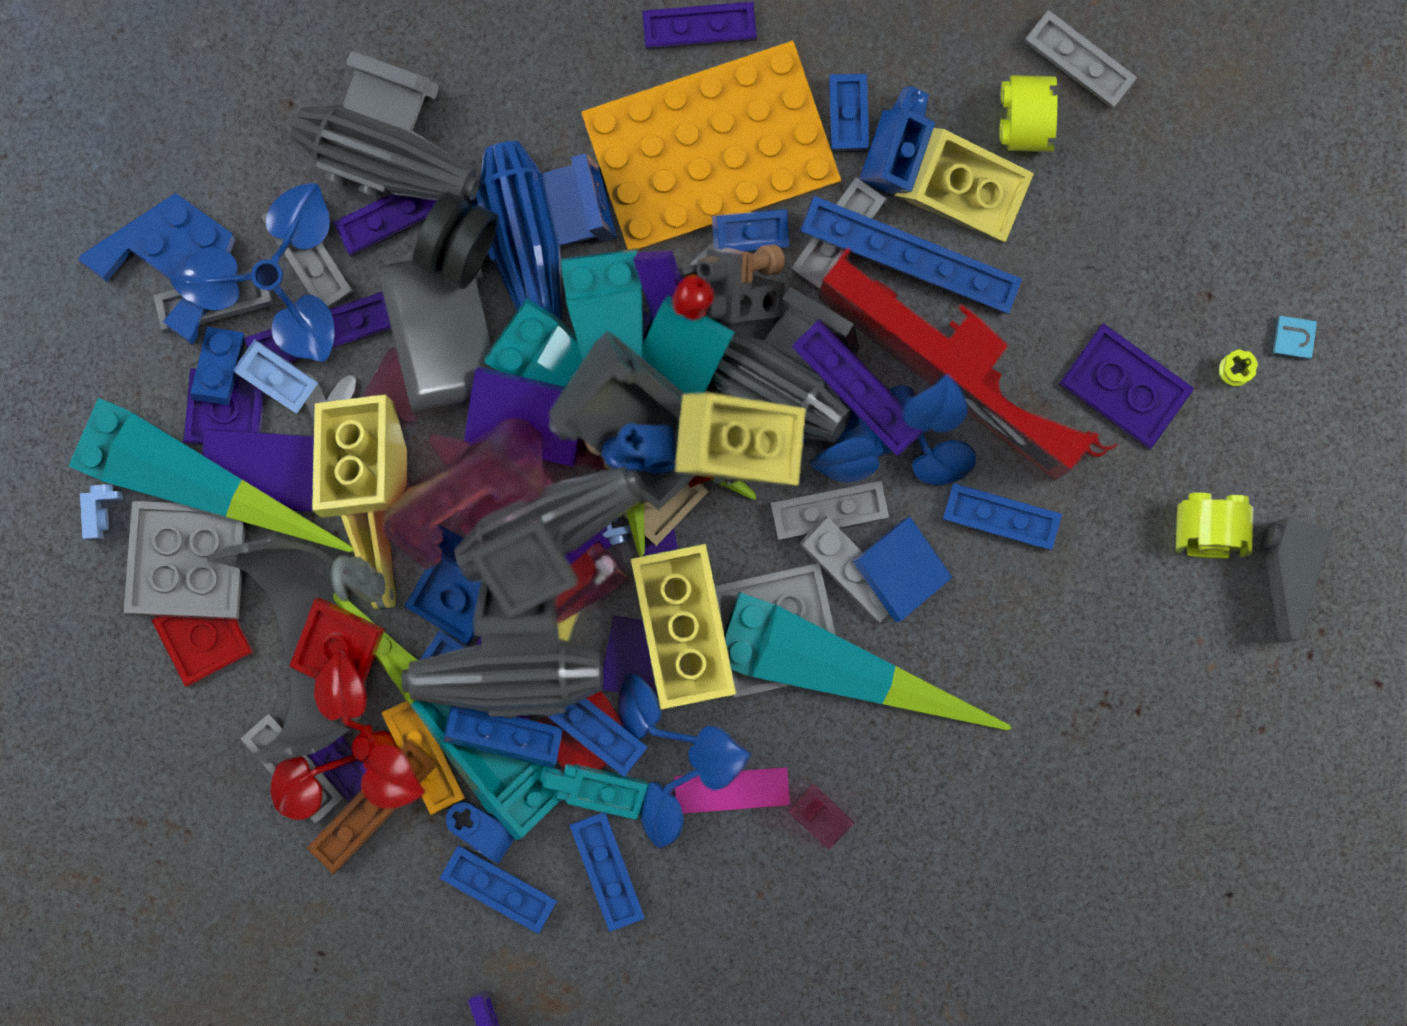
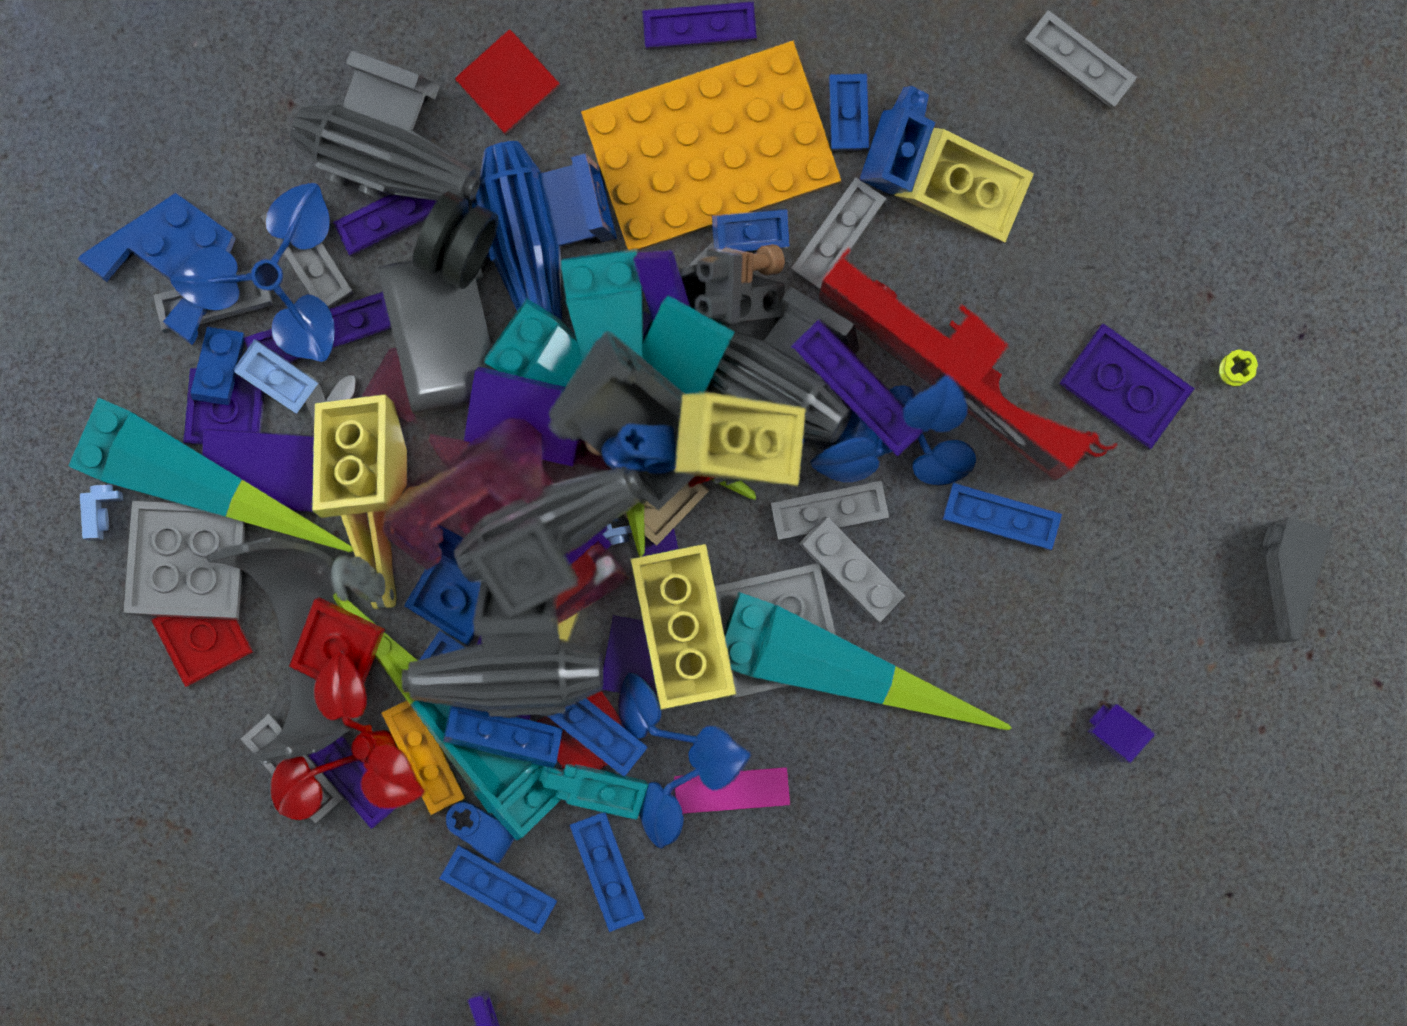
(361, 818): dark orange tile -> none
(507, 82): none -> red tile
(692, 297): red piece -> none
(820, 816): clear pink slope -> none
(902, 569): blue tile -> none
(910, 255): blue plate -> none
(1029, 113): neon yellow brick -> none
(1119, 732): none -> dark purple slope
(1214, 526): neon yellow brick -> none
(1294, 337): medium azure tile -> none

